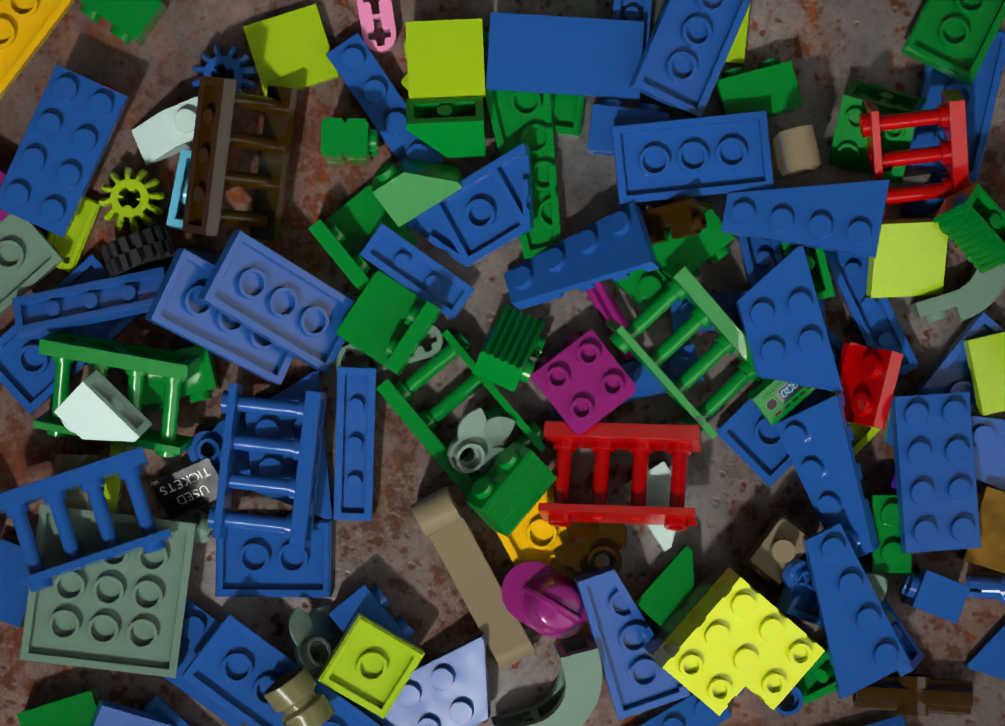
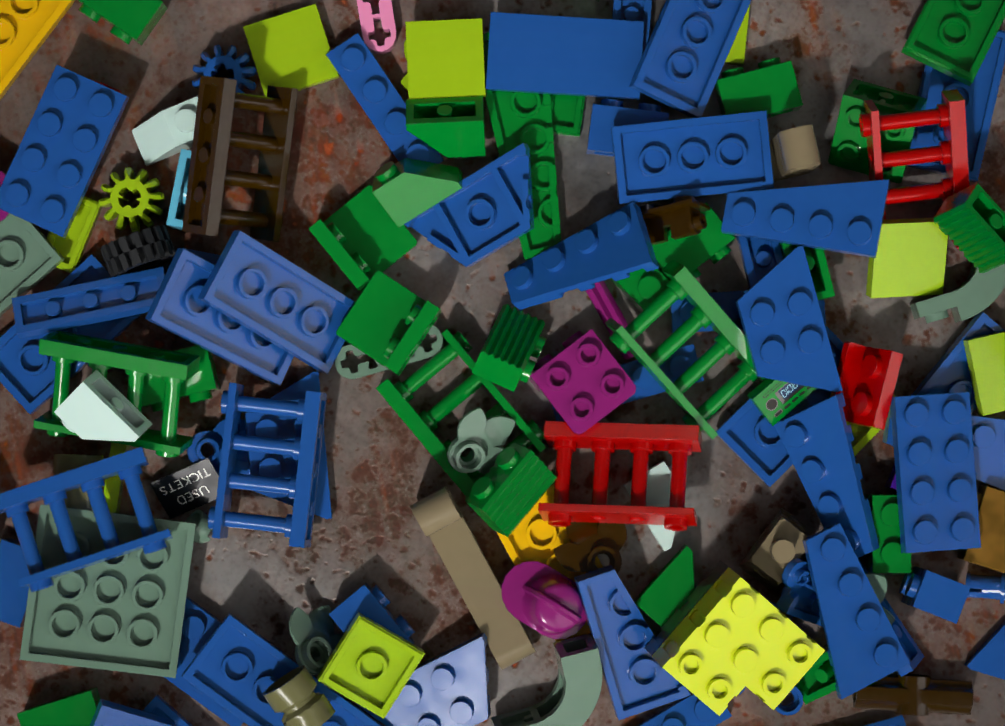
(266, 566): blue tile -> none
(348, 141): green brick -> none
(355, 443): blue plate -> none
(416, 270): blue plate -> none
(871, 316): blue plate -> none
(922, 208): blue arm -> none

